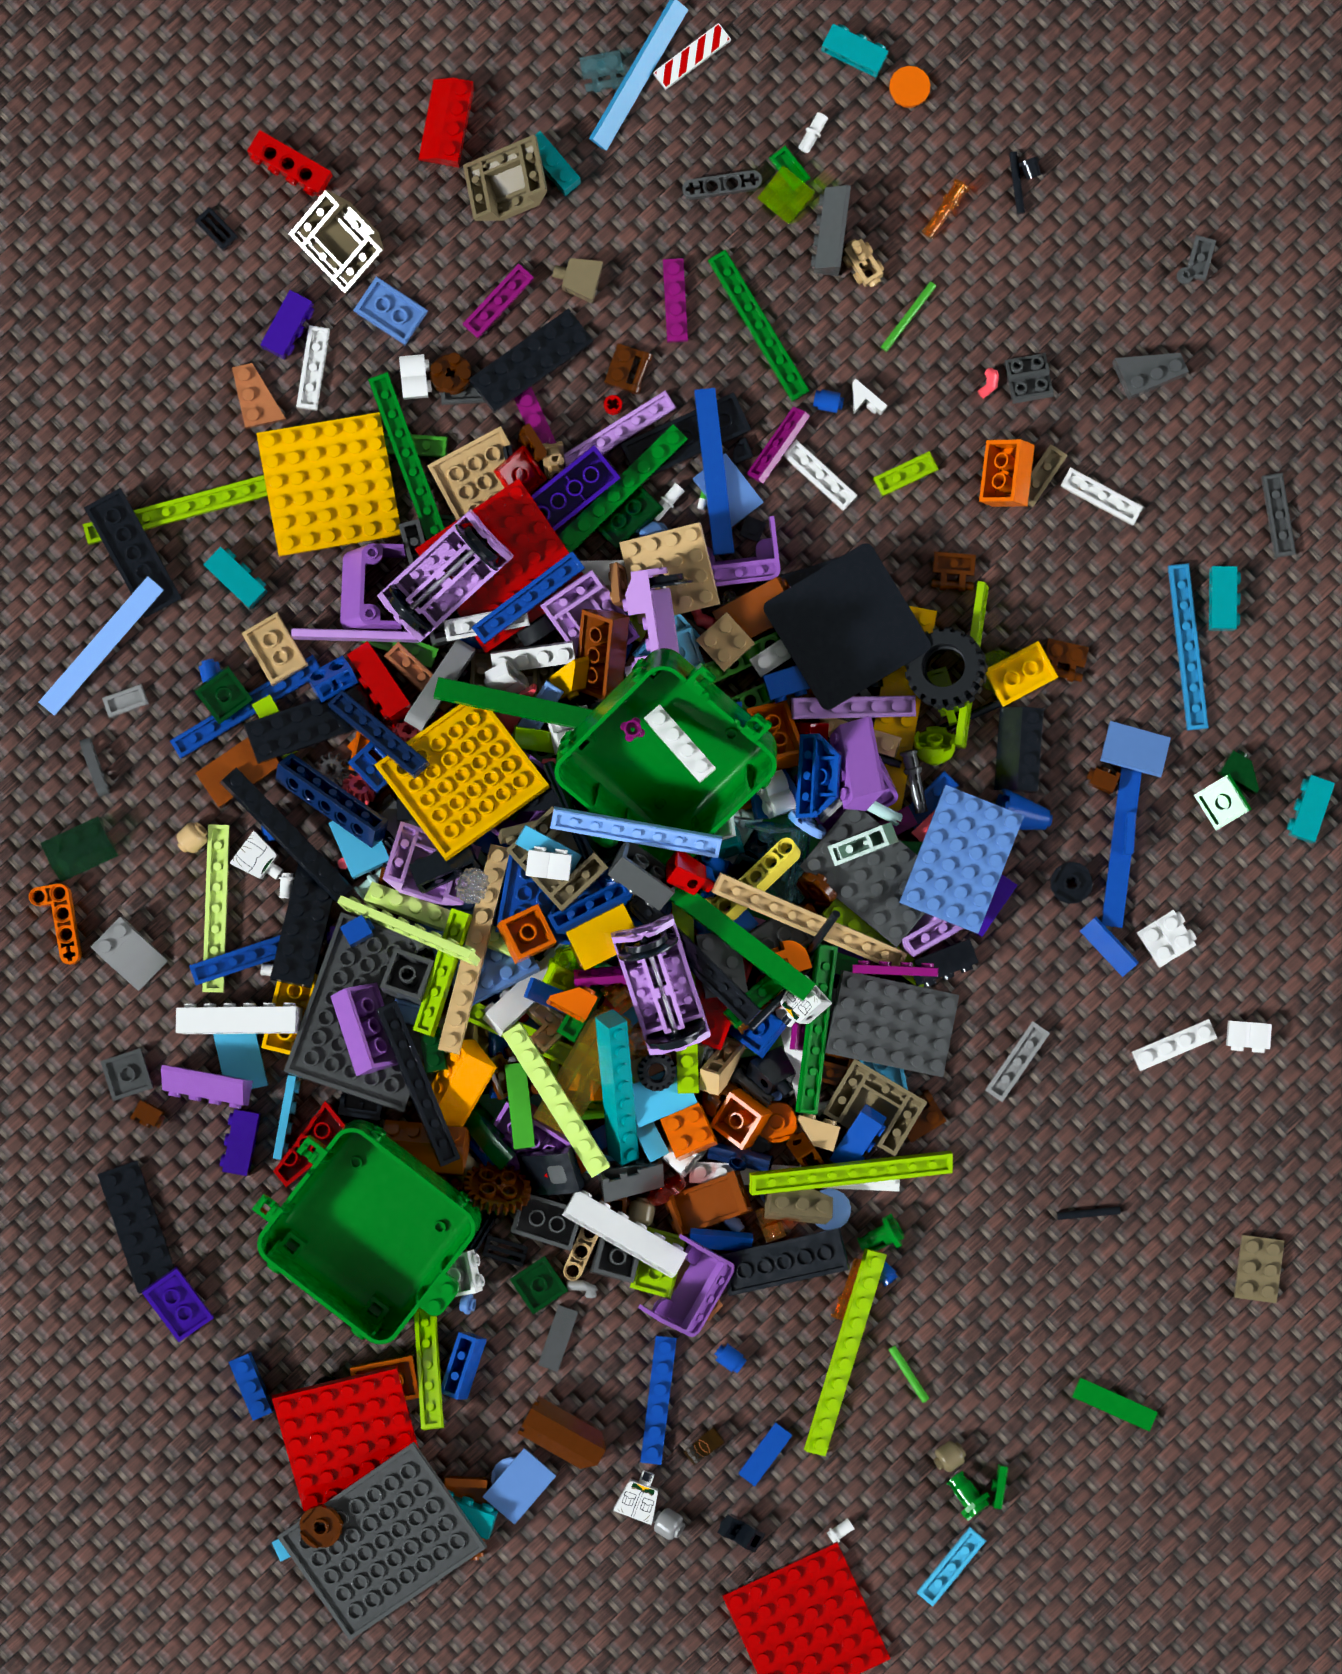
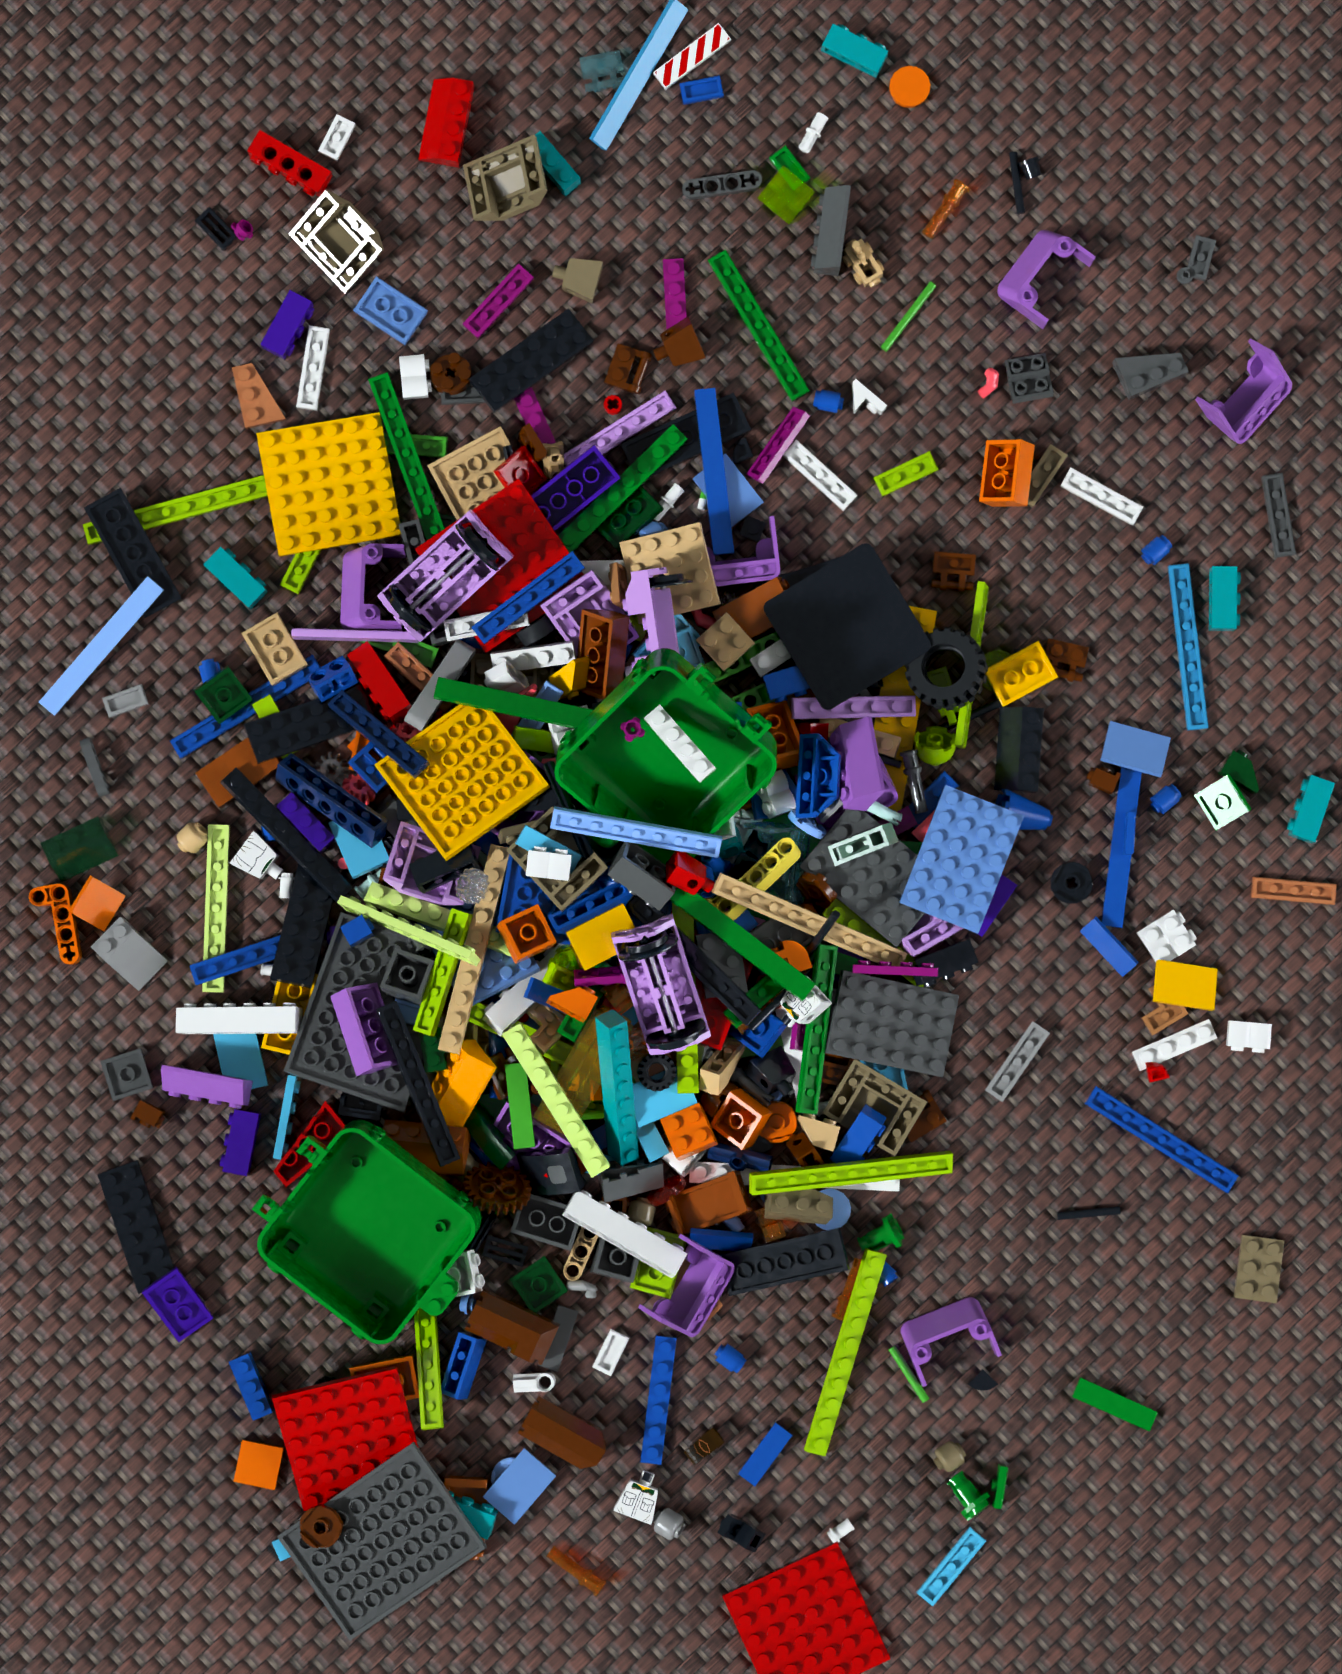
(97, 903): none -> orange tile
(242, 229): none -> magenta plate
(258, 1464): none -> orange tile
(299, 571): none -> lime tile
(305, 822): none -> dark purple brick
(337, 137): none -> white plate
(512, 1326): none -> reddish brown brick
(531, 1382): none -> white piece
(584, 1576): none -> clear orange pin
(610, 1352): none -> white tile
(680, 344): none -> reddish brown torso
(701, 90): none -> blue tile
(943, 1322): none -> medium lavender windscreen
(982, 1381): none -> black tile
(1015, 285): none -> medium lavender windscreen
(1156, 550): none -> blue brick
(1156, 1072): none -> red tile
(1161, 1139): none -> blue tile
(1162, 1016): none -> medium nougat plate
(1165, 799): none -> blue brick
(1185, 985): none -> yellow tile
(1253, 399): none -> medium lavender windscreen
(1293, 890): none -> nougat tile

